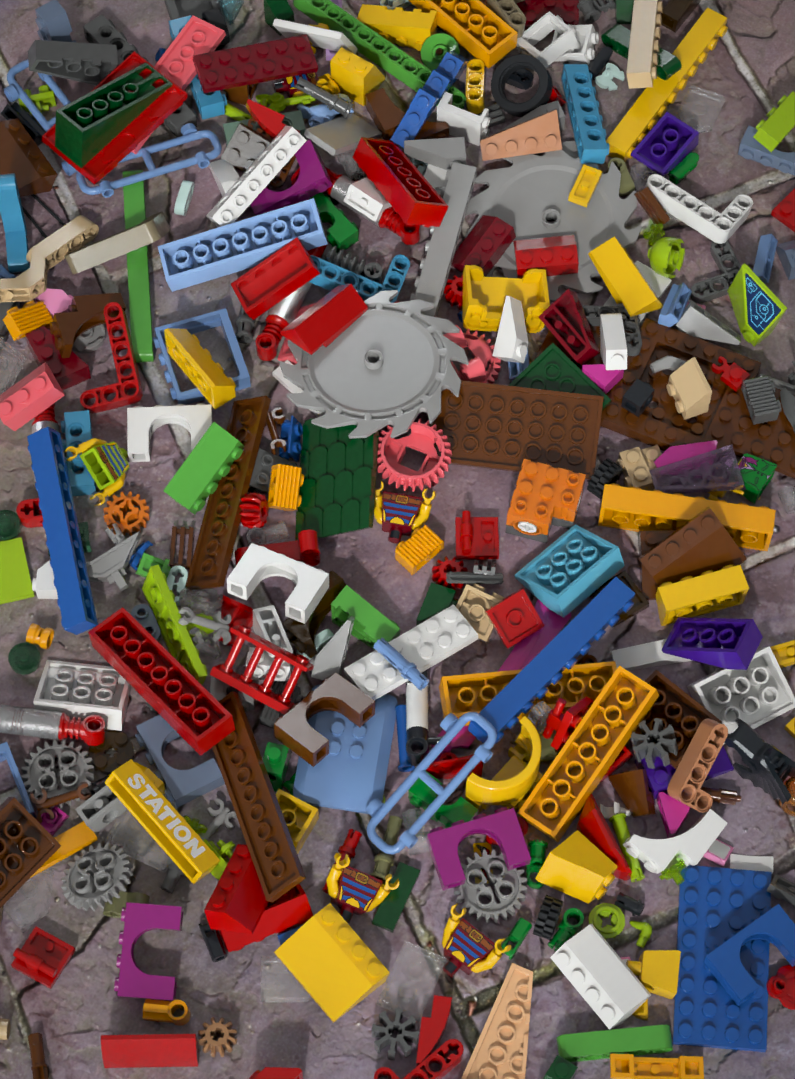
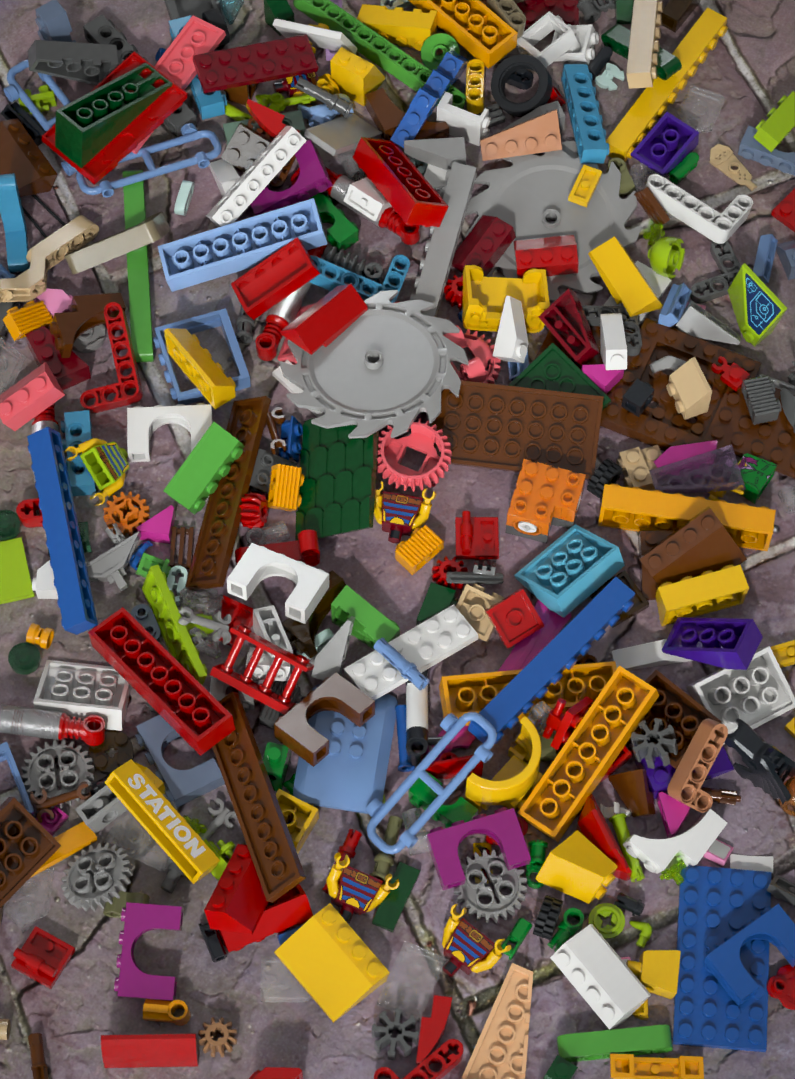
(158, 527): none -> dark pink slope
(723, 158): none -> tan piece

